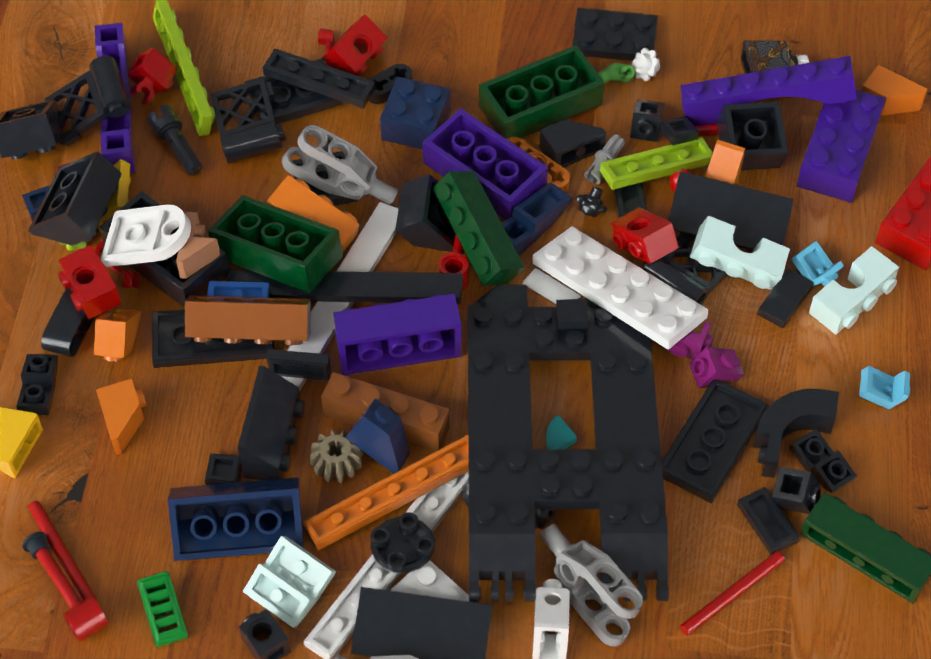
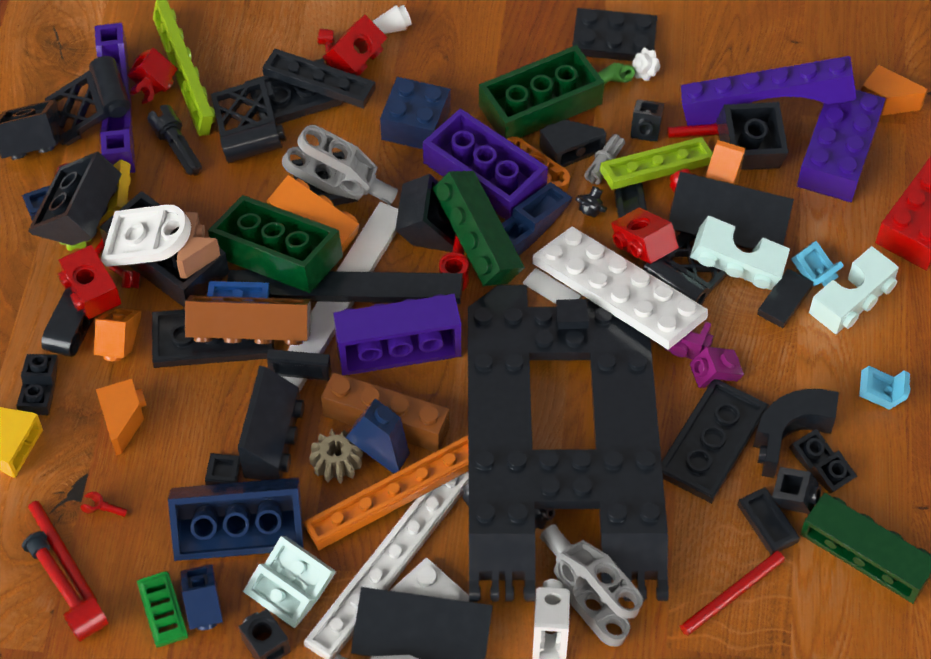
(101, 505): none -> red hand
(201, 597): none -> dark blue slope
(385, 81): black beam -> none
(393, 20): none -> white cone
(402, 543): black dish -> none
(559, 435): teal tile -> none
(679, 130): black tile -> none
(768, 55): torso -> none

